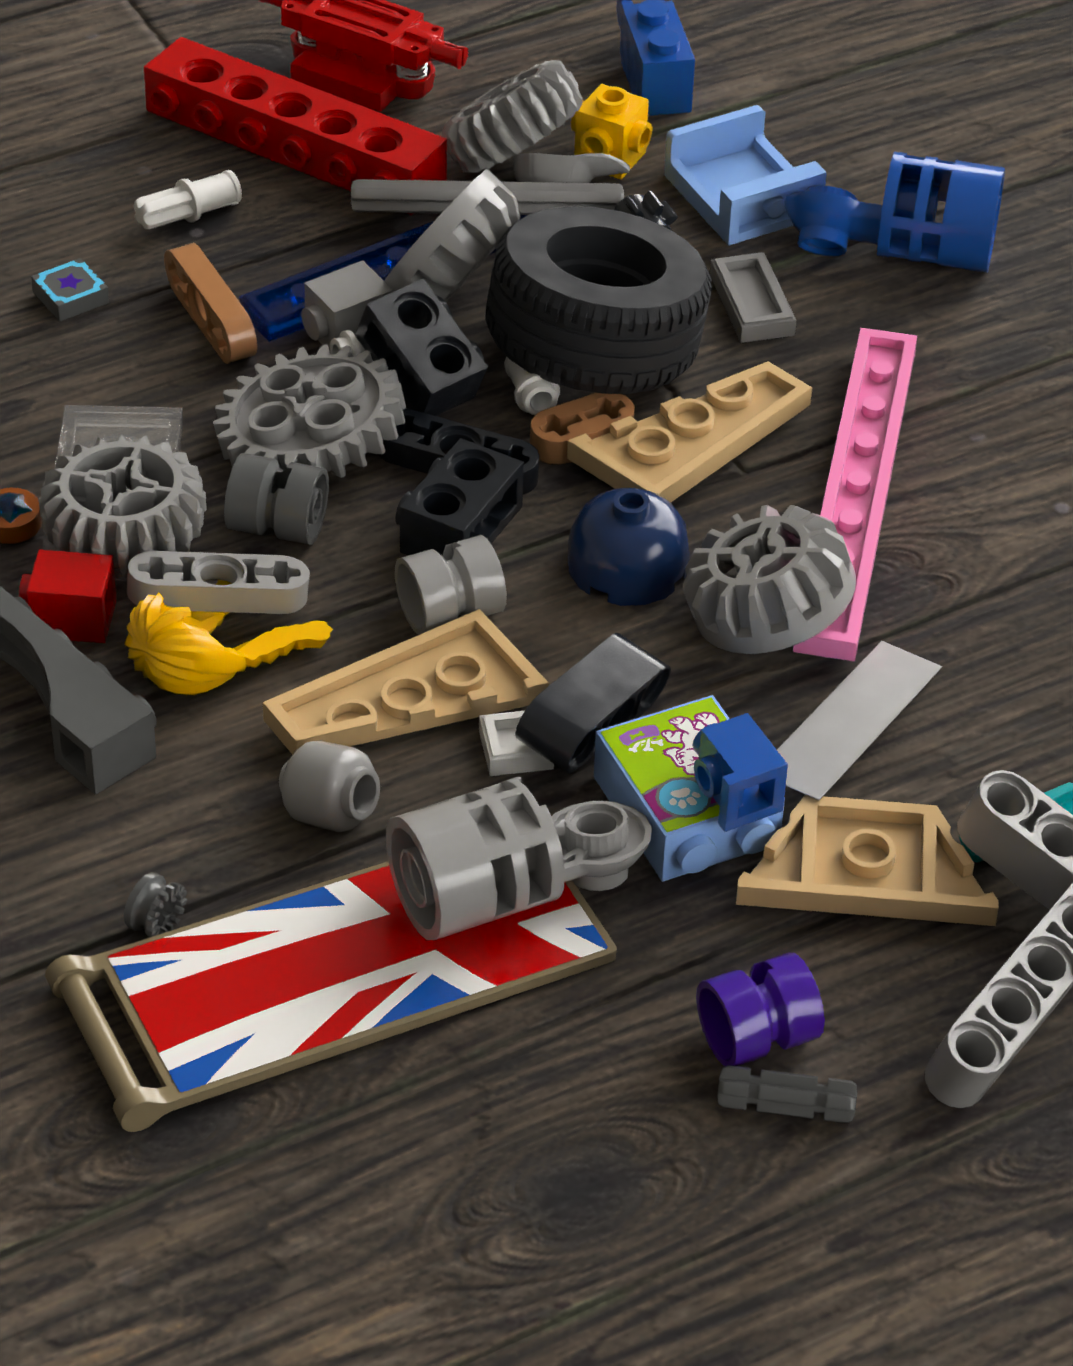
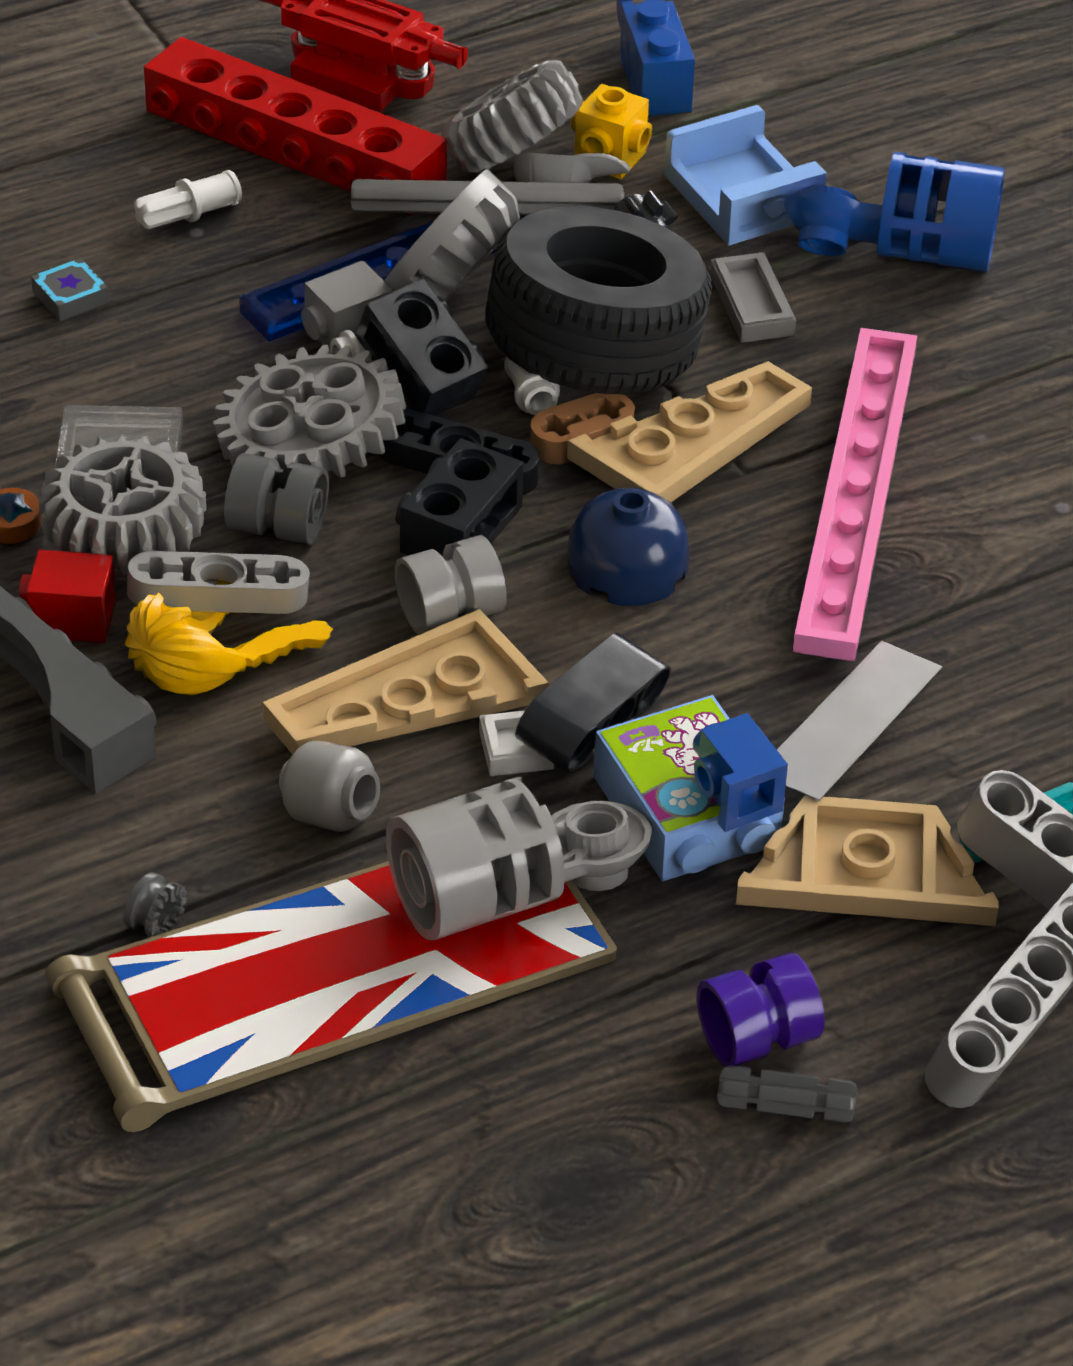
(210, 303): medium nougat beam -> none
(787, 583): light grey gear -> none

